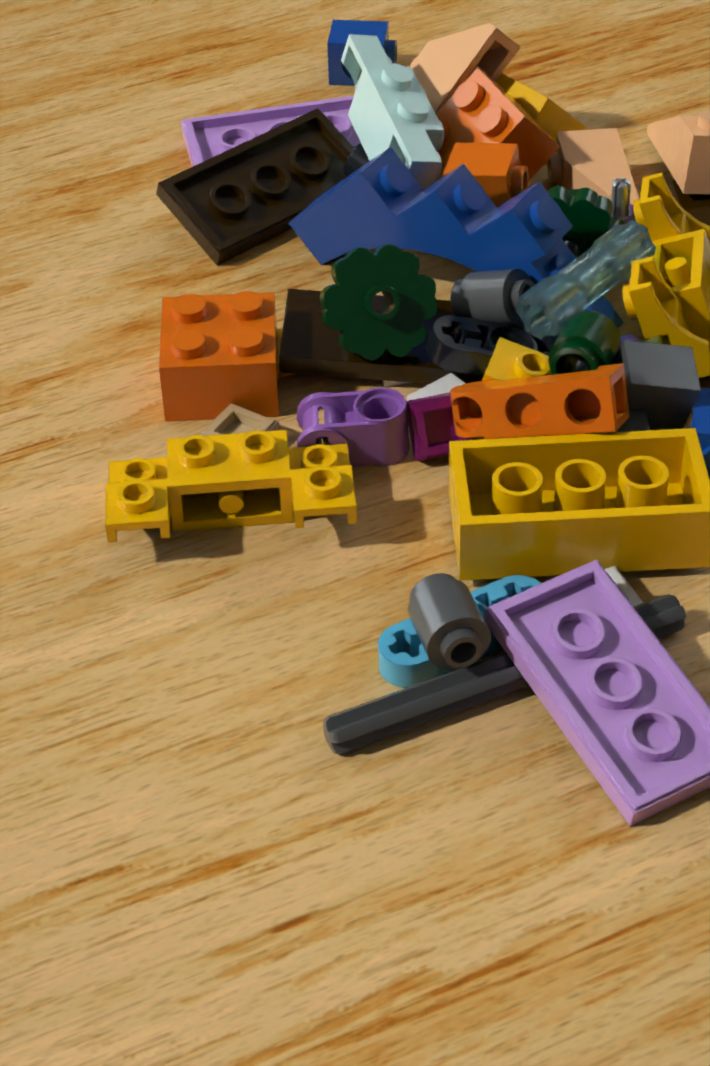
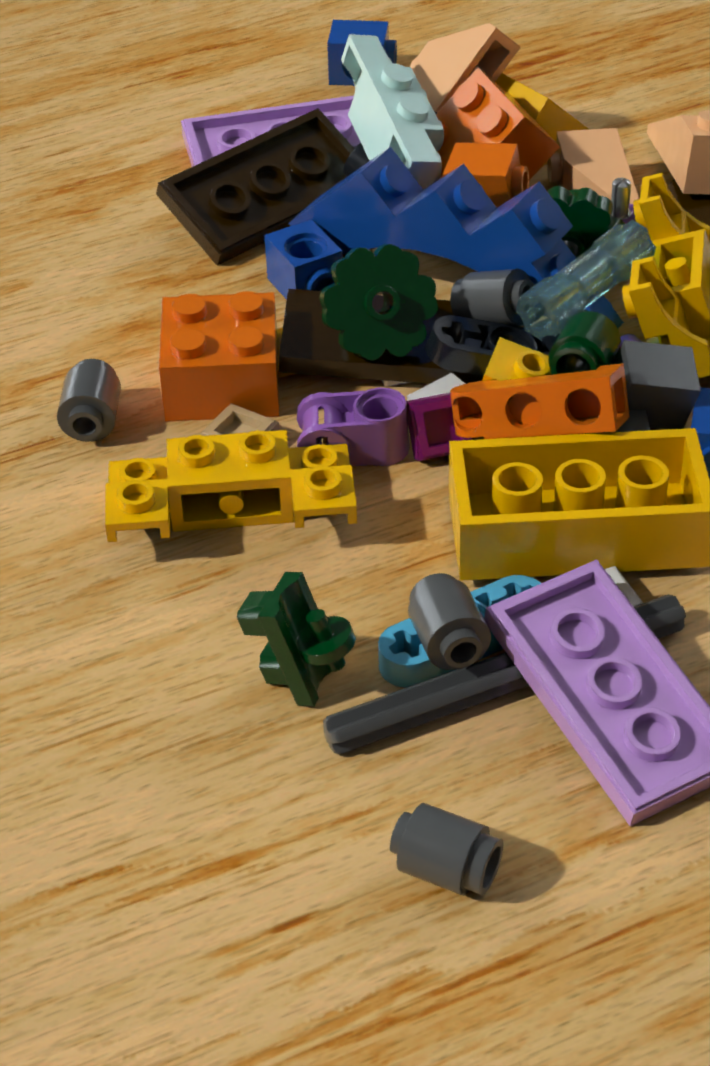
(89, 401): none -> dark grey brick
(300, 258): none -> blue brick
(300, 637): none -> dark green hips
(446, 850): none -> dark grey brick

